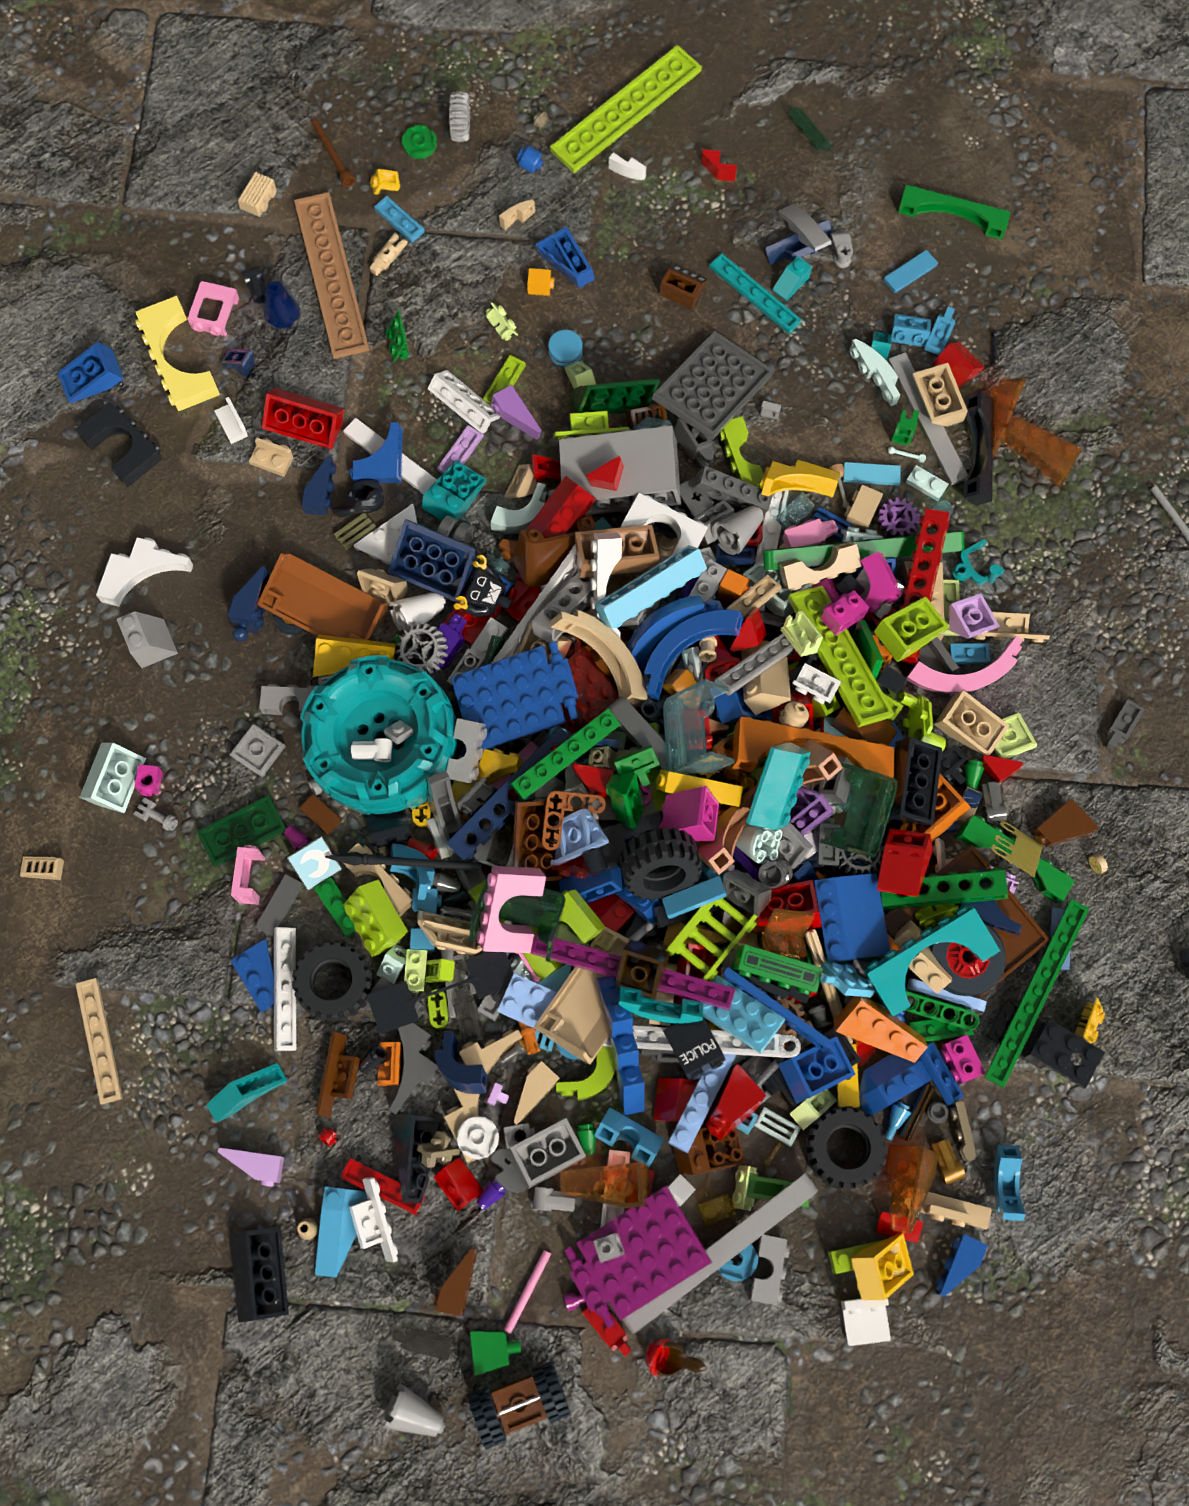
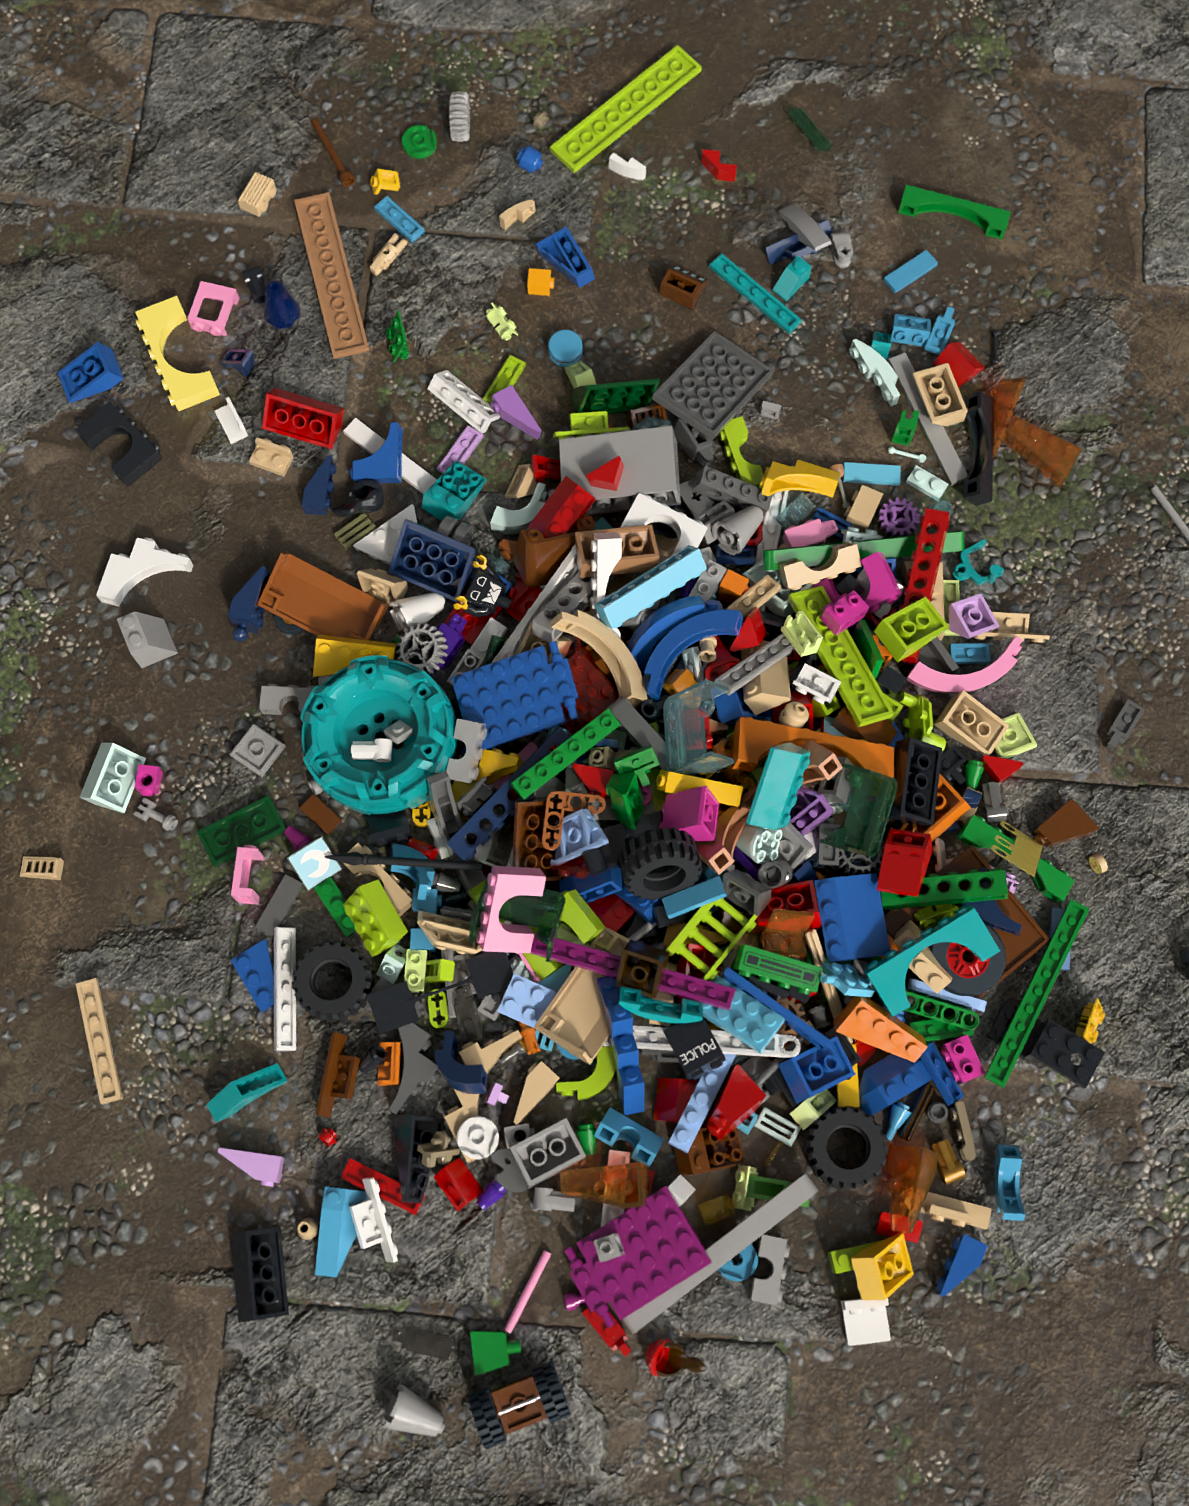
(455, 1291): reddish brown slope -> none

